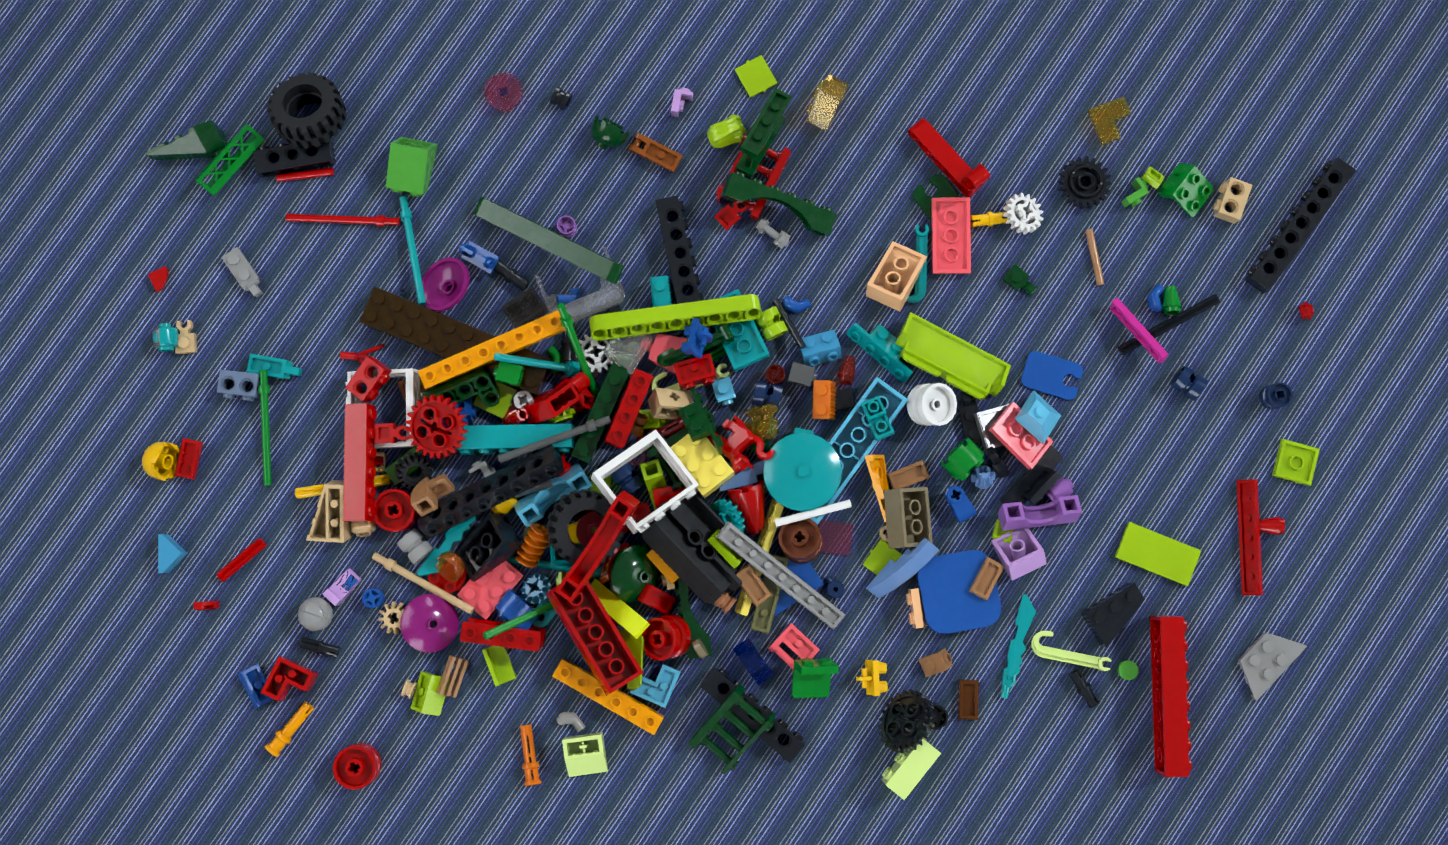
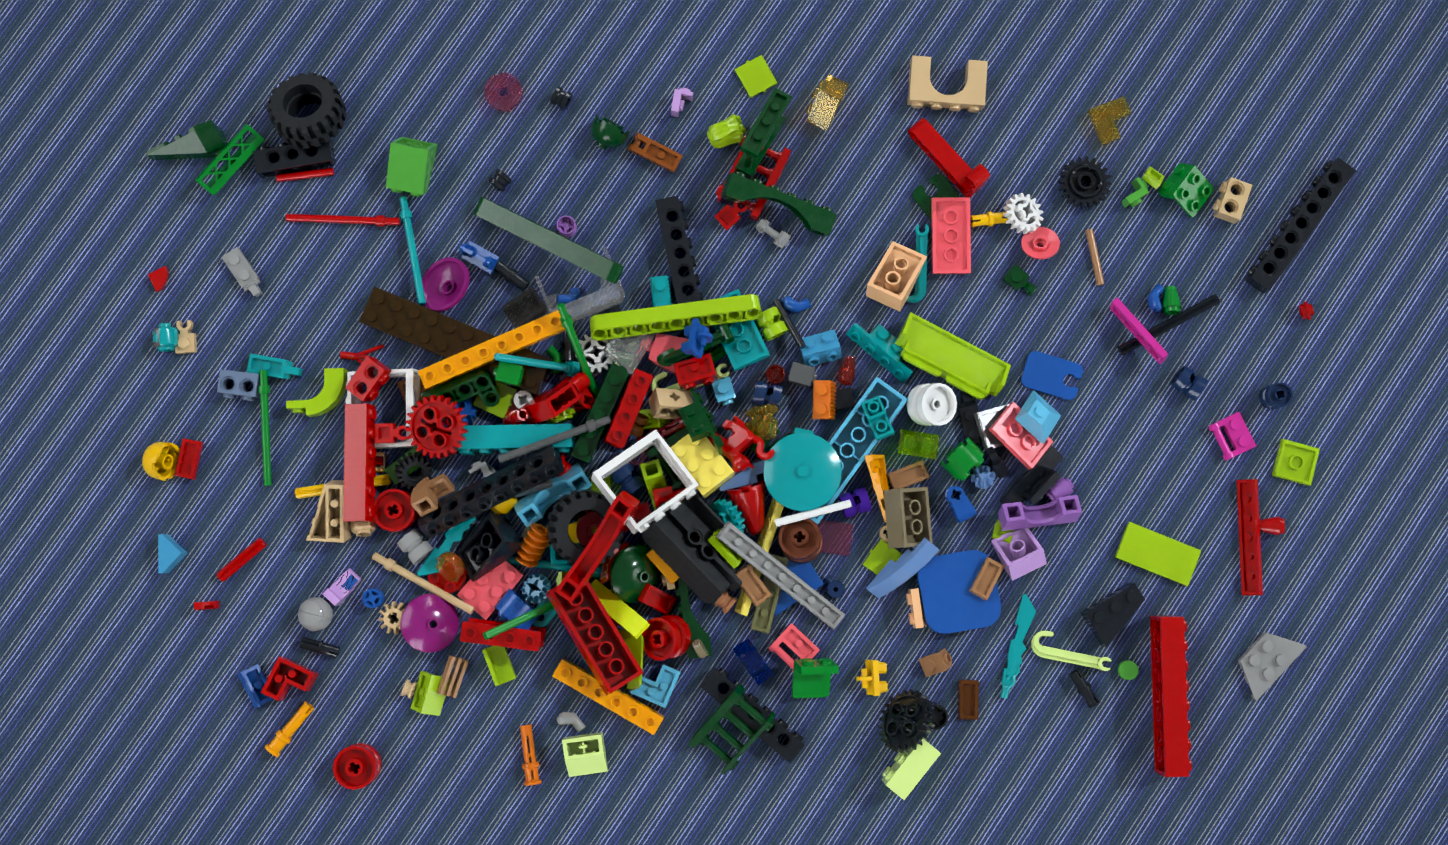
(327, 399): none -> lime arch
(500, 180): none -> black wheel
(863, 499): none -> dark purple wheel
(918, 444): none -> clear neon green brick
(922, 92): none -> tan arch
(1040, 237): none -> coral dish
(1237, 434): none -> dark pink plate

